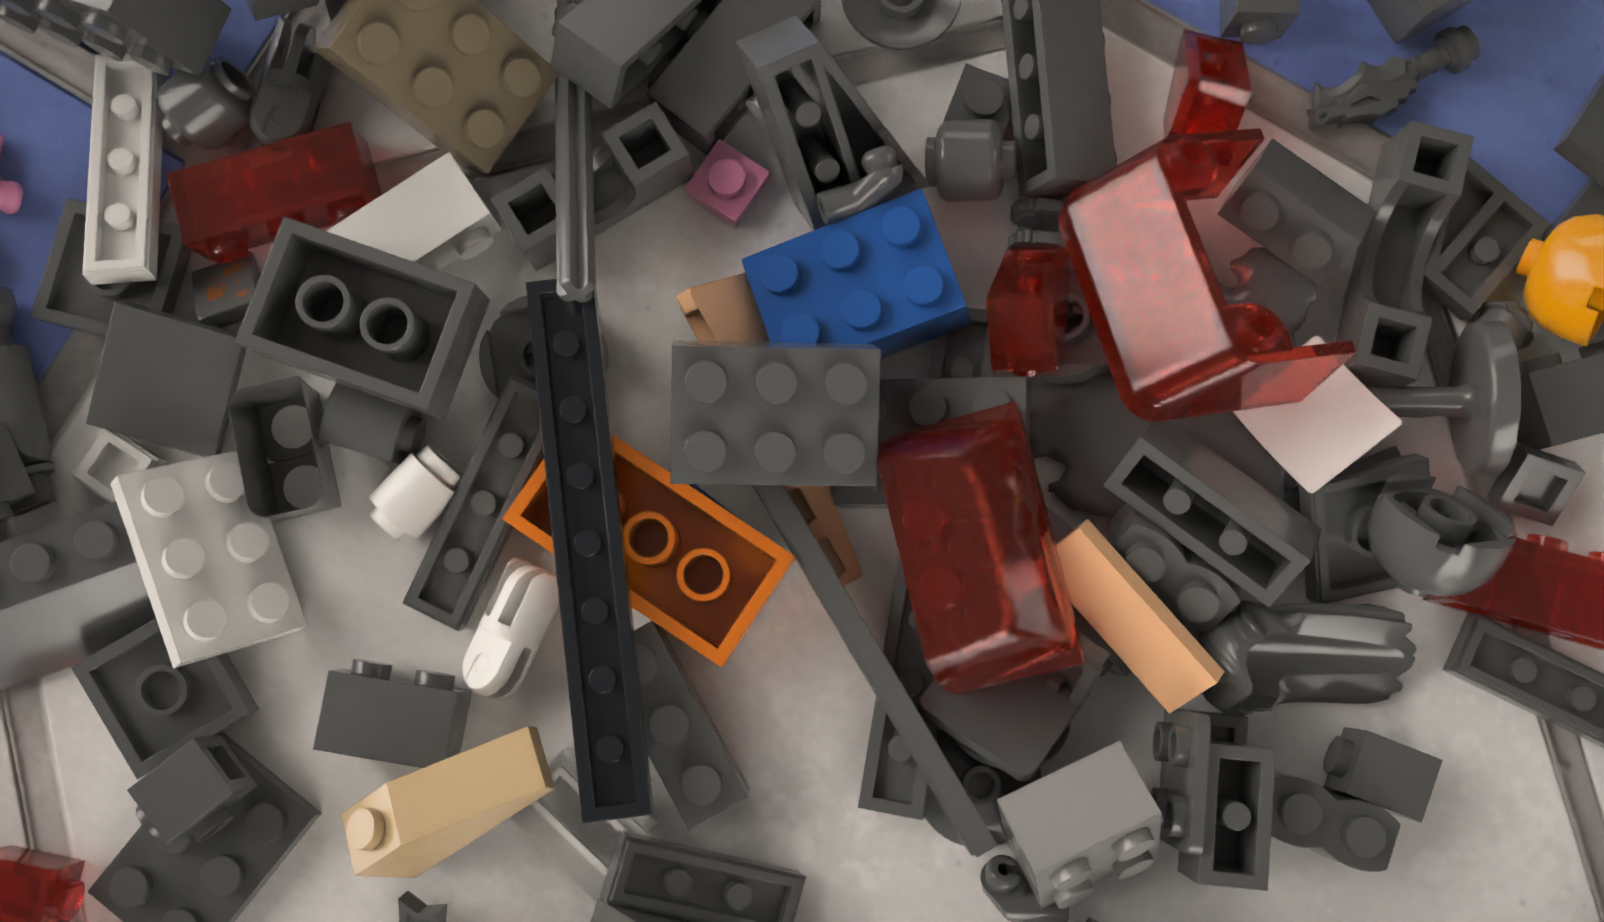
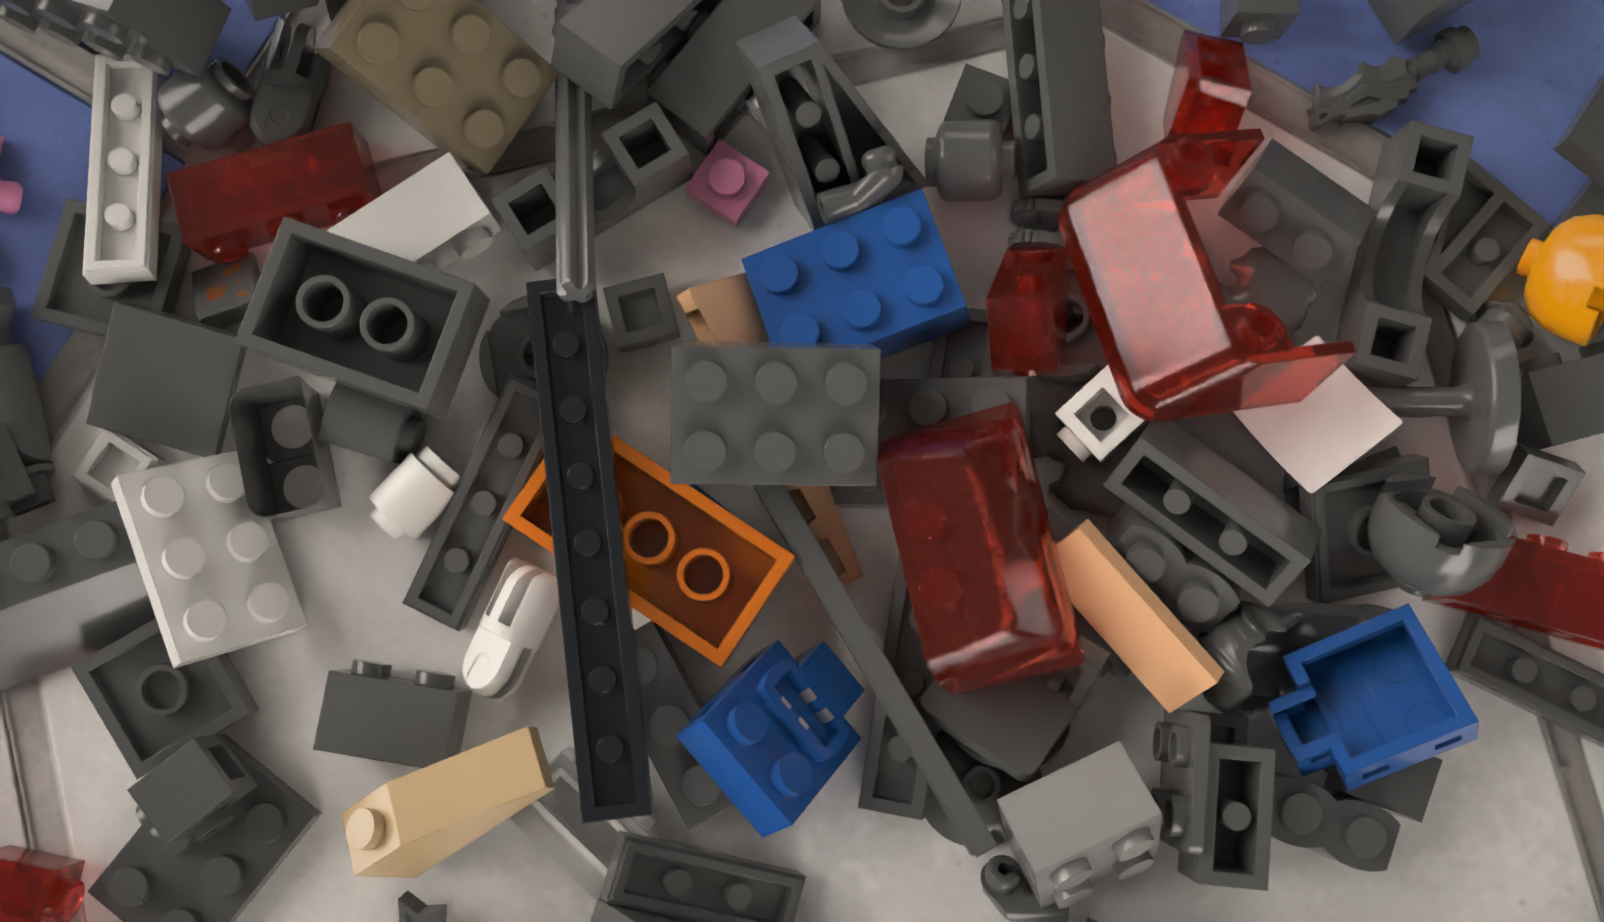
(641, 312): none -> dark grey plate
(776, 732): none -> blue piece
(1077, 413): none -> white brick
(1371, 701): none -> blue piece

